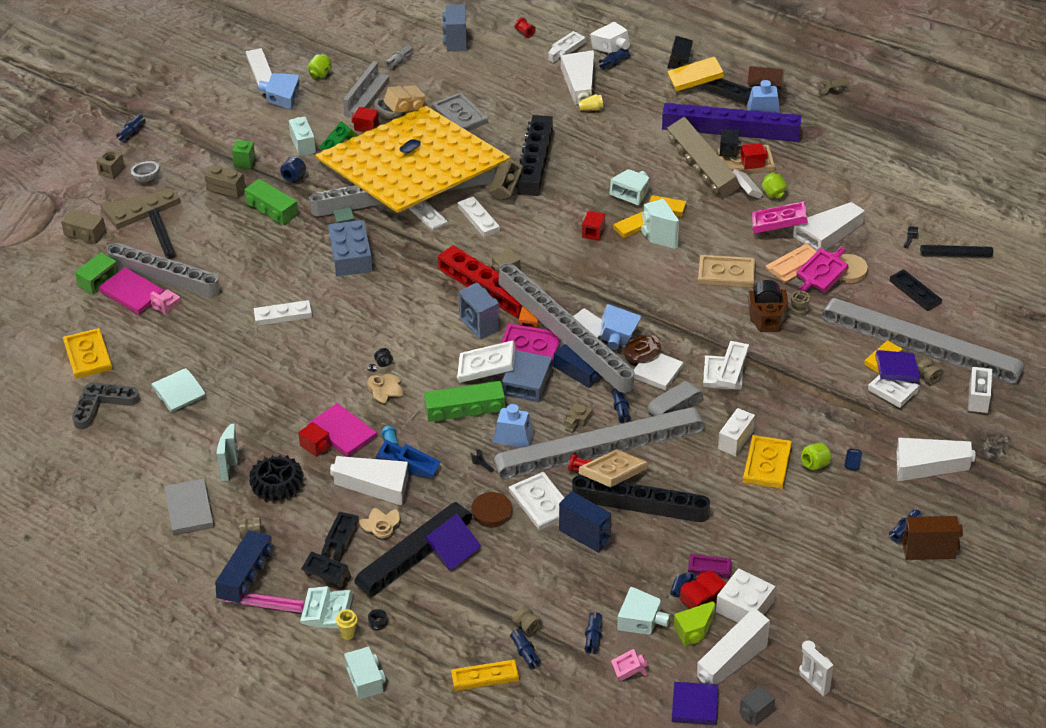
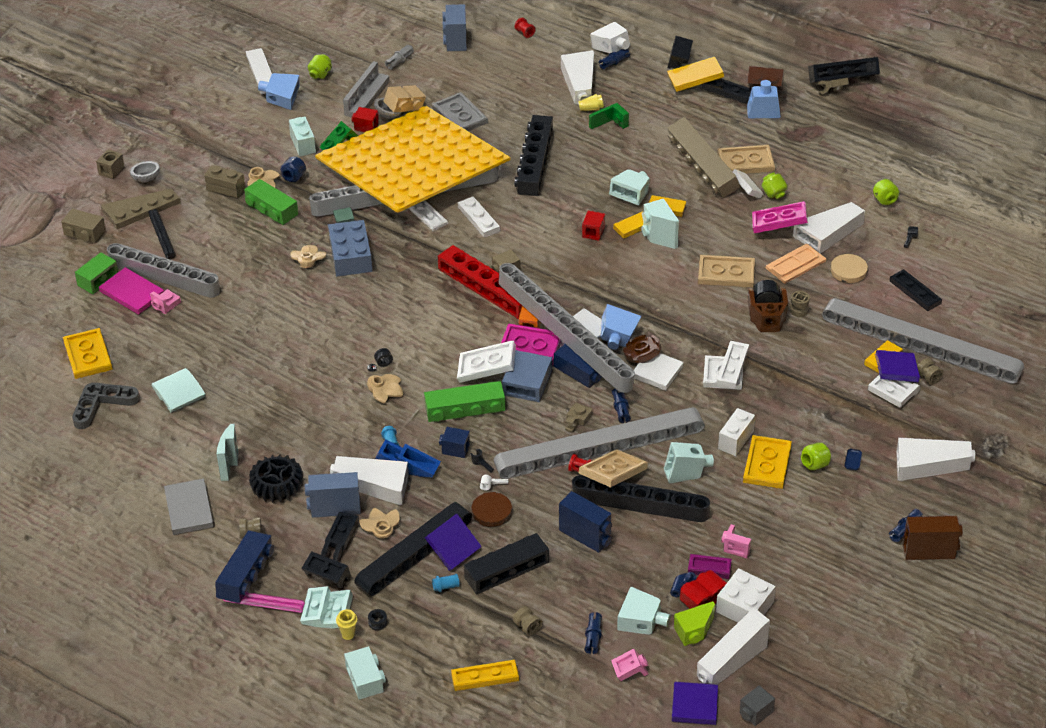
(130, 128): dark blue pin -> none
(243, 154): bright green brick -> none
(267, 176): none -> tan plate
(282, 313): white plate -> none
(308, 255): none -> tan plate
(314, 439): red brick -> none
(333, 494): none -> sand blue brick
(345, 430): dark pink tile -> none
(410, 146): dark blue piece -> none
(445, 582): none -> dark azure pin
(455, 442): none -> dark blue brick
(478, 311): sand blue brick -> none
(487, 481): none -> white hand
(505, 179): dark tan brick -> none
(506, 563): none -> black brick
(513, 427): light blue torso -> none
(525, 648): dark blue pin -> none
(538, 499): white tile -> none
(565, 46): white hinge -> none
(610, 113): none -> green bracket
(678, 398): light grey beam -> none
(686, 462): none -> light aqua torso
(729, 143): black brick -> none
(736, 544): none -> bright pink bracket
(749, 123): dark purple brick -> none
(753, 156): red brick -> none
(816, 668): white plate -> none
(822, 270): dark pink plate -> none
(844, 69): none -> black brick
(886, 192): none -> lime head
(956, 251): black axle -> none
(980, 389): white brick -> none

